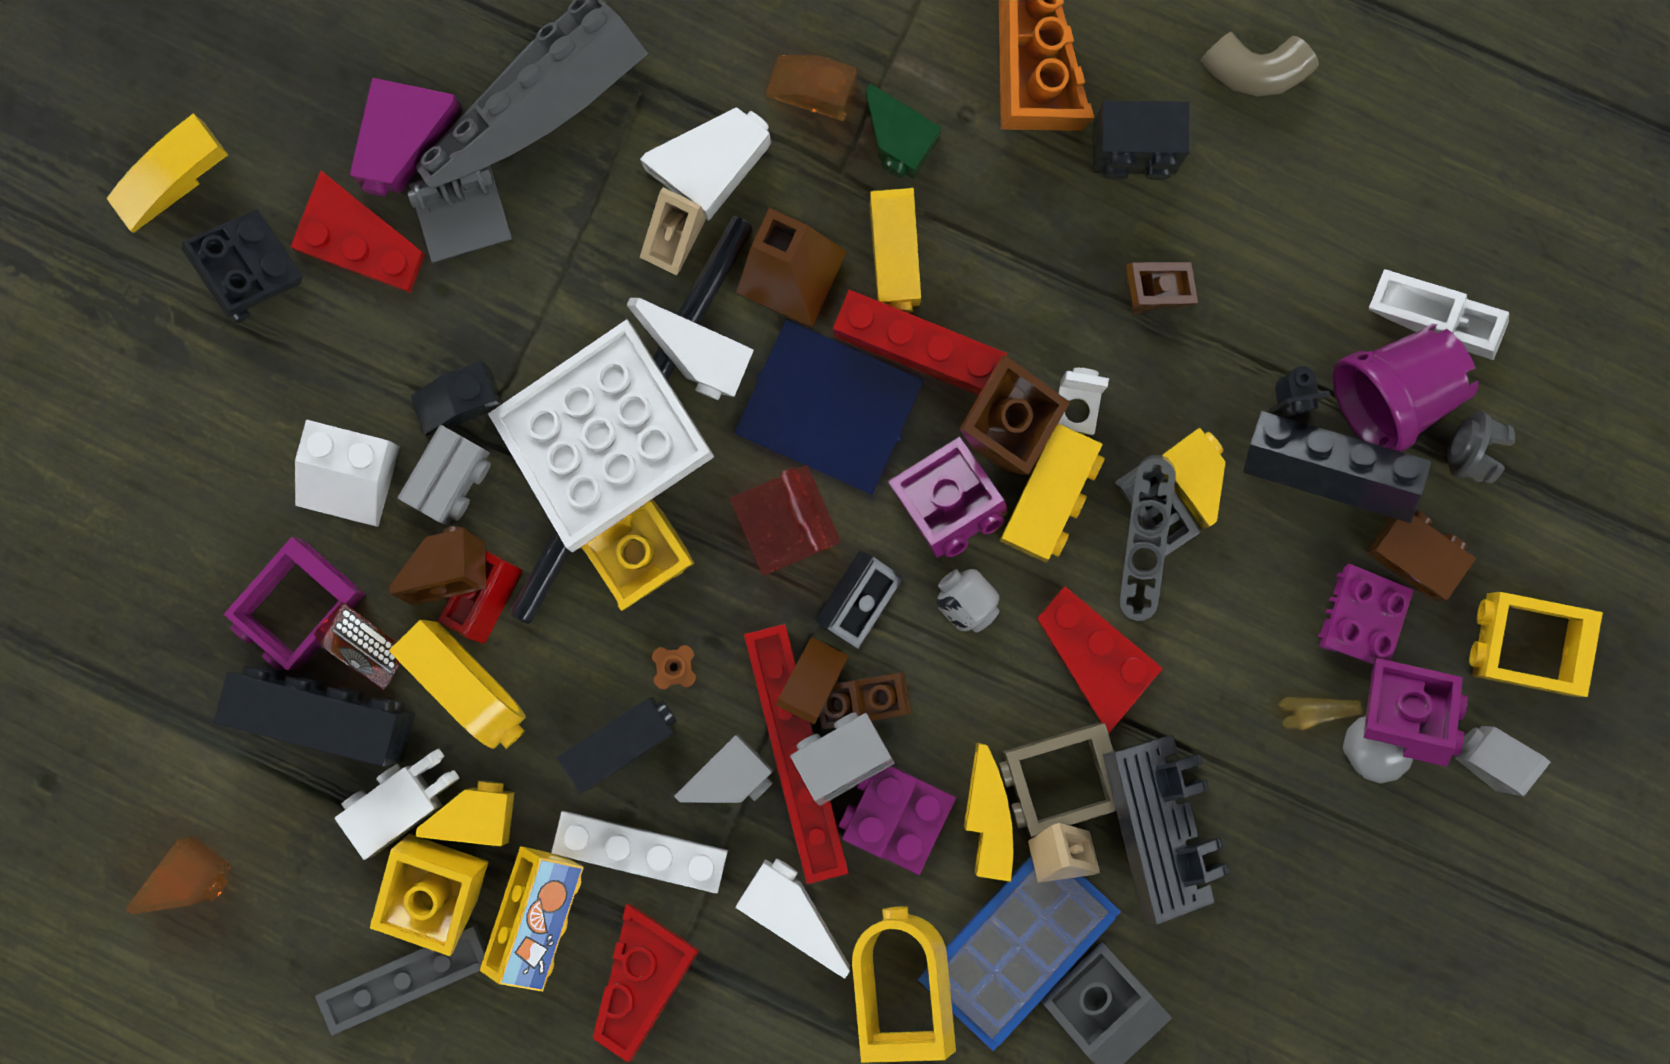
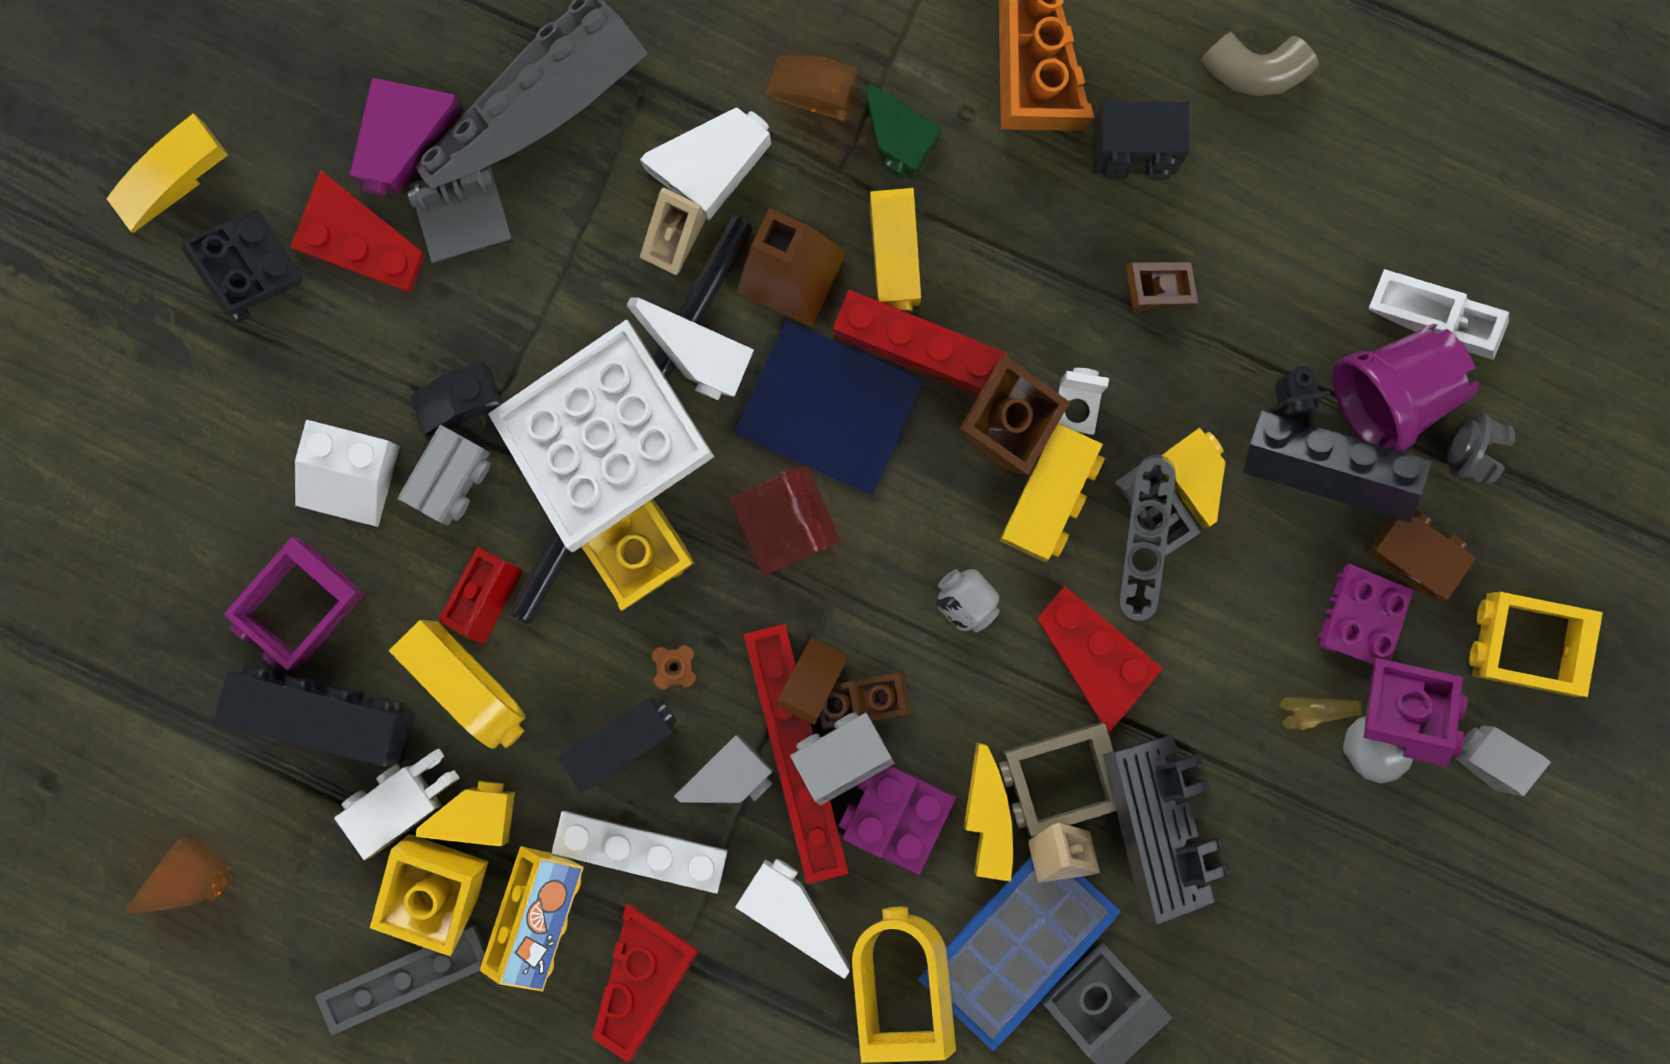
(358, 645): slope -> none
(442, 568): reddish brown slope -> none
(859, 598): black slope -> none
(950, 499): plate -> none

